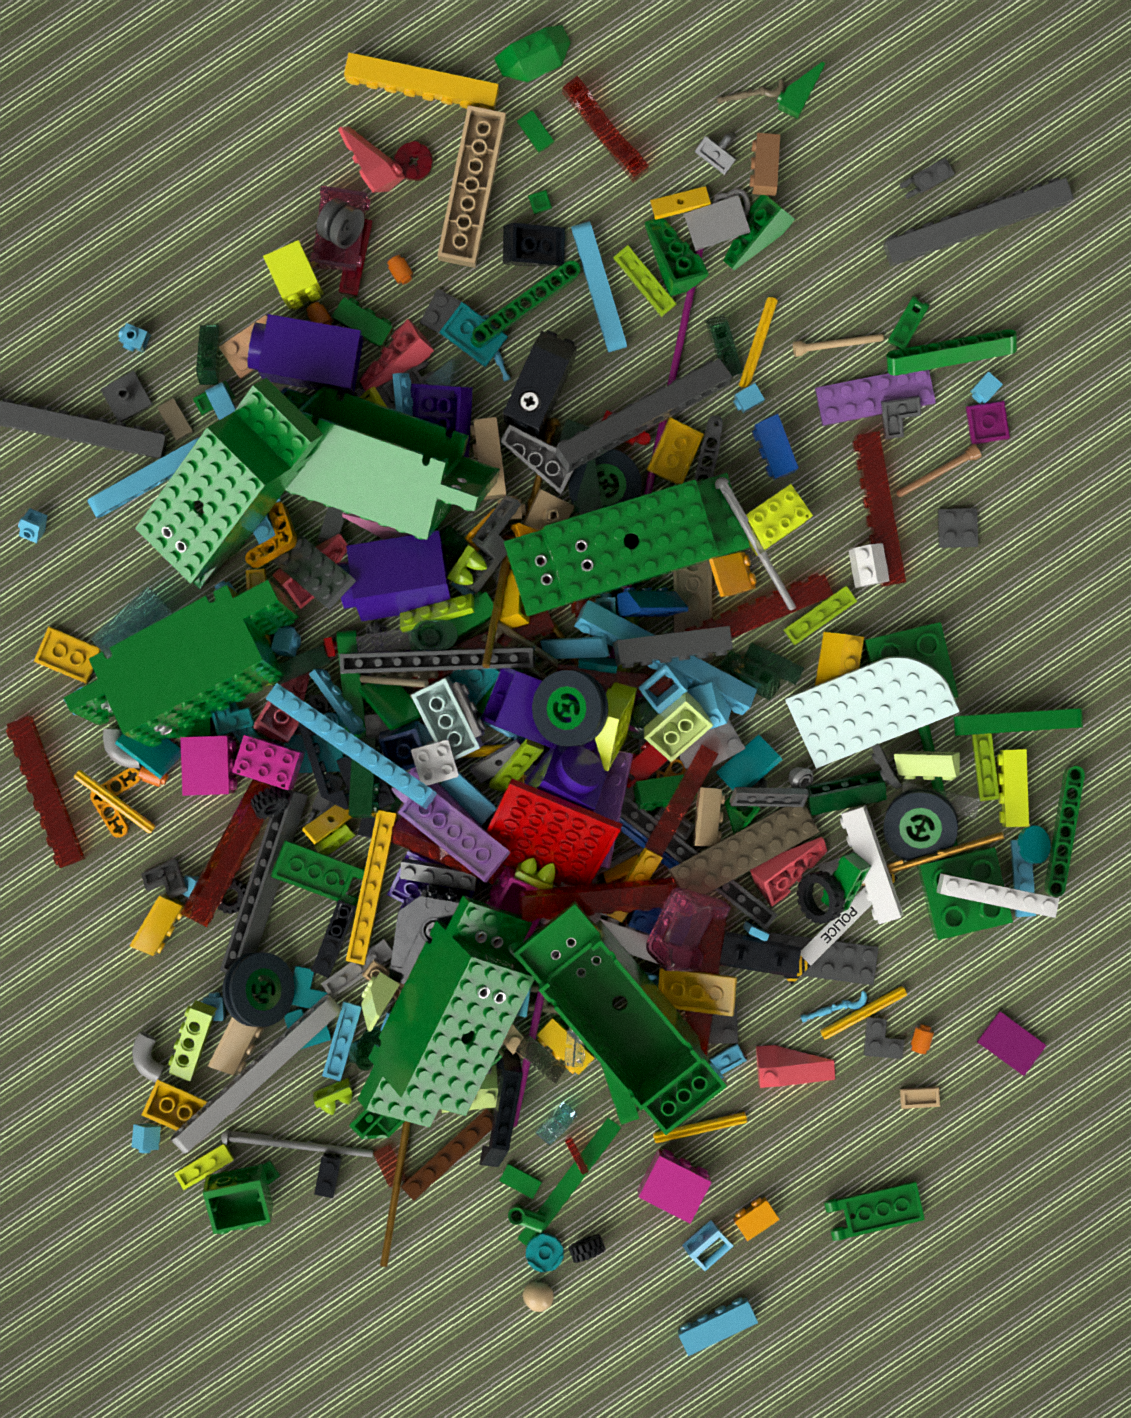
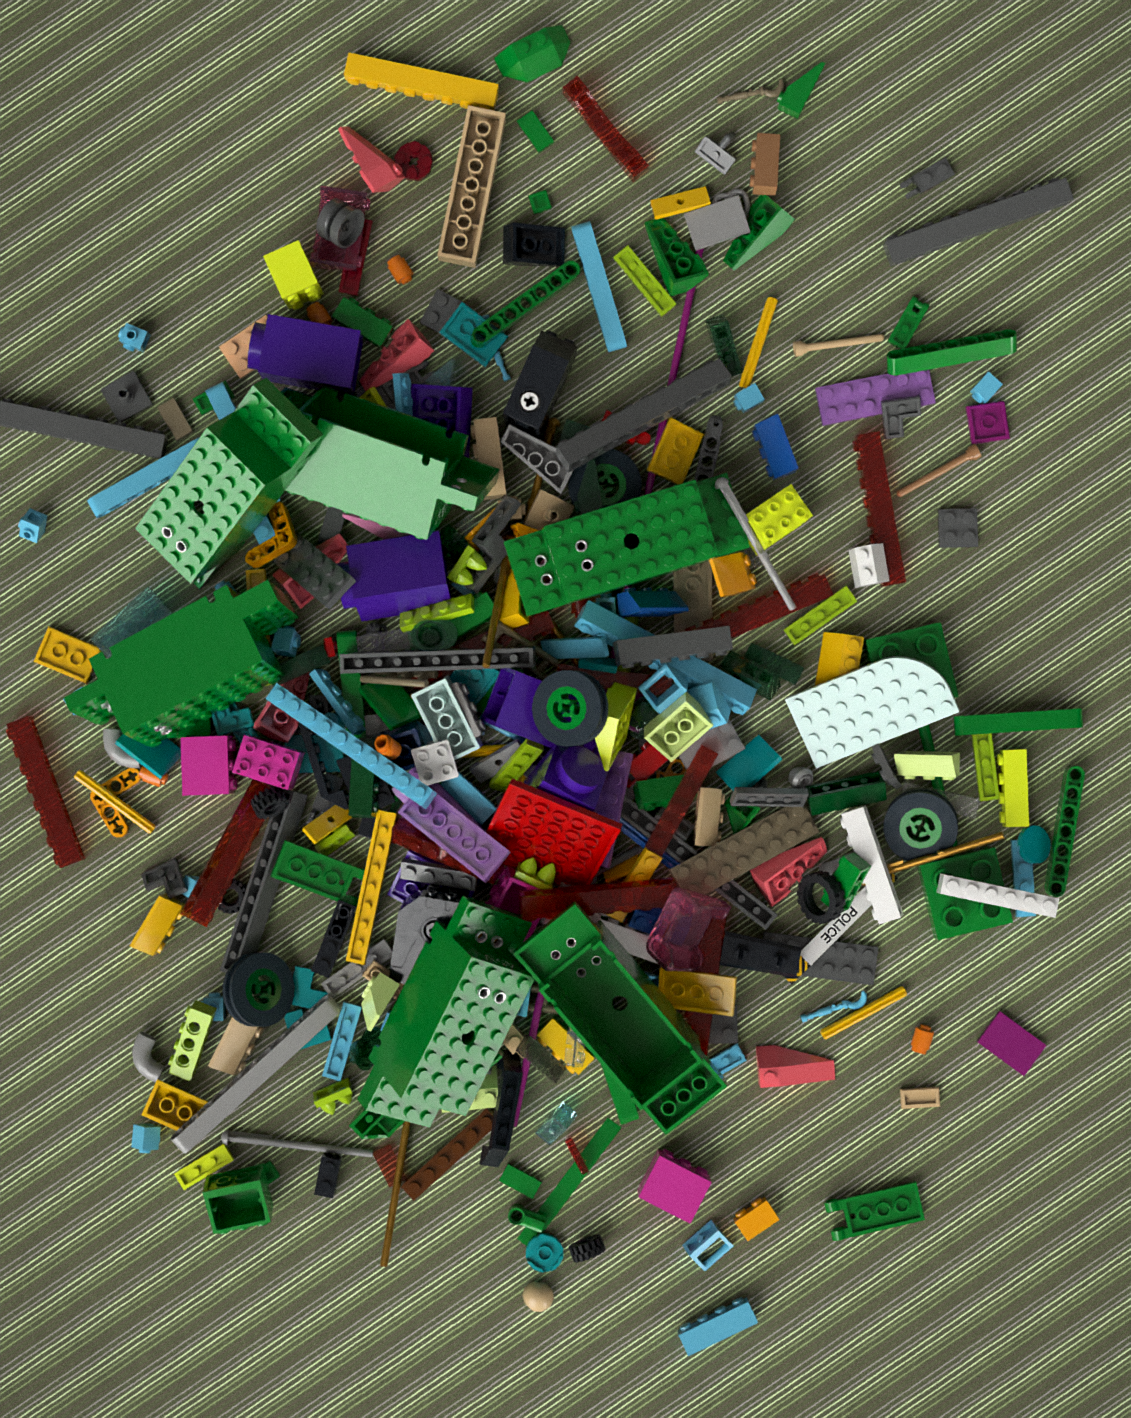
(208, 355): clear green slope -> none
(387, 747): none -> orange brick
(701, 1127): yellow axle -> none
(756, 931): medium azure tile -> none
(877, 1044): dark grey plate -> none

